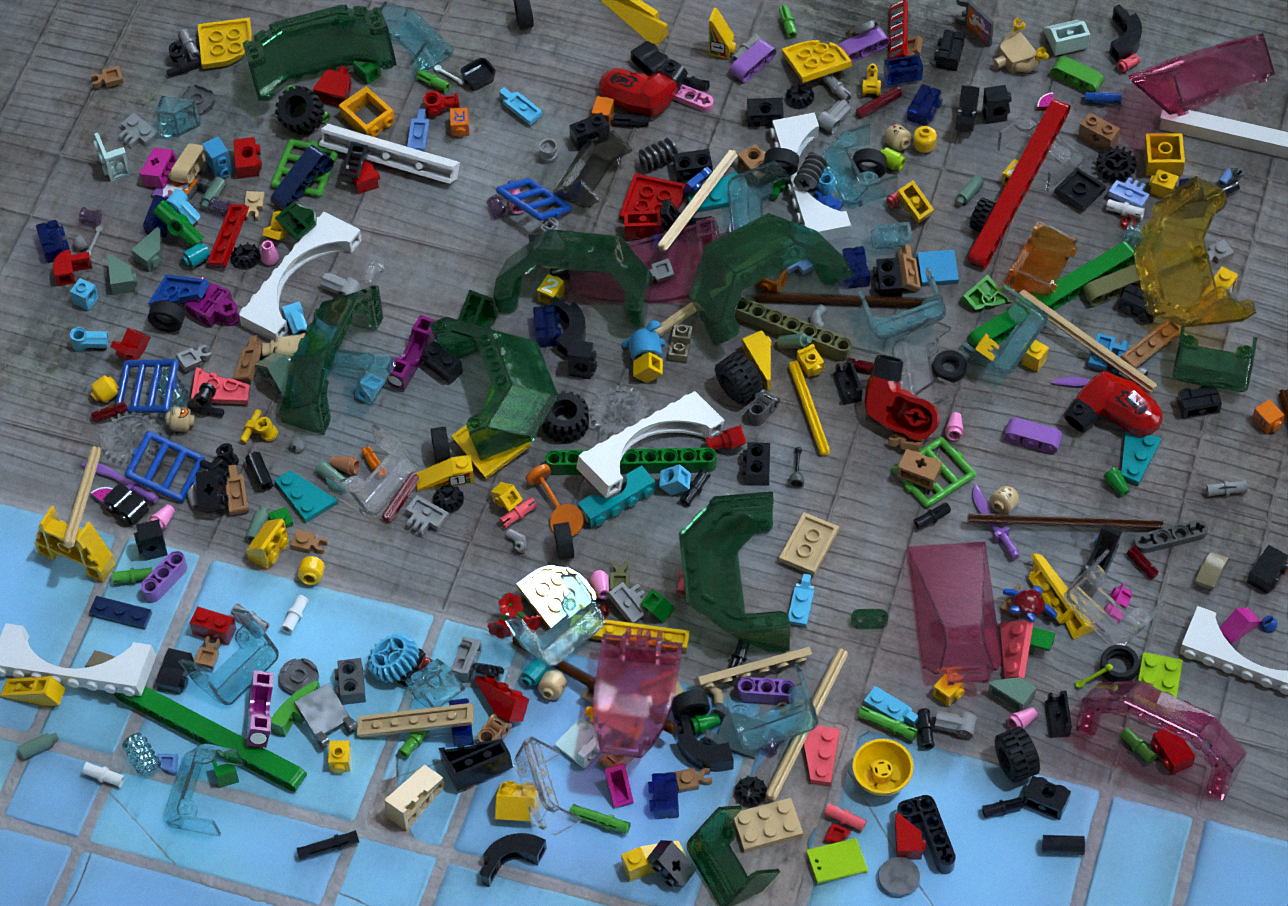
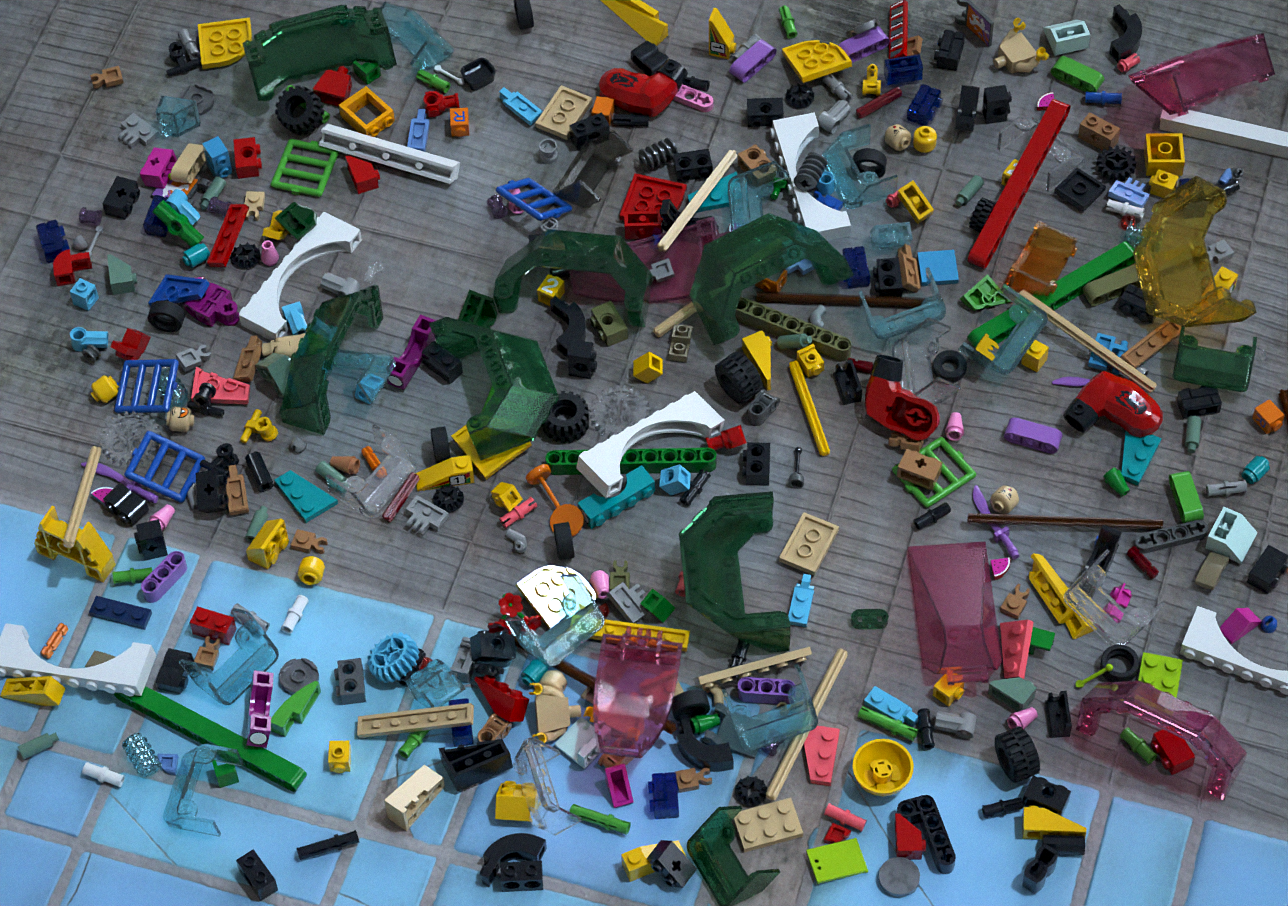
(54, 640): none -> orange axle
(91, 353): none -> dark grey bush
(109, 412): dark red axle -> none
(114, 162): light aqua bracket -> none
(121, 197): none -> black brick
(149, 251): sand green slope -> none
(257, 875): none -> black brick
(282, 513): green plate -> none
(301, 176): dark blue beam -> none
(324, 713): flag -> none
(355, 147): black slope -> none
(483, 651): none -> black brick
(521, 876): none -> black brick
(546, 325): clear blue brick -> none
(552, 712): none -> tan torso
(563, 110): none -> tan plate
(608, 314): none -> olive brick
(645, 341): dark azure piece -> none
(695, 183): blue plate -> none
(784, 157): black tyre -> none
(894, 159): lime brick -> none
(999, 567): none -> dark pink tile
(1029, 603): dark red animal -> none
(1040, 868): none -> black brick
(1042, 822): none -> yellow slope
(1186, 496): none -> bright green beam
(1193, 433): none -> sand green cylinder
(1231, 535): none -> light aqua slope
(1255, 469): none -> teal brick

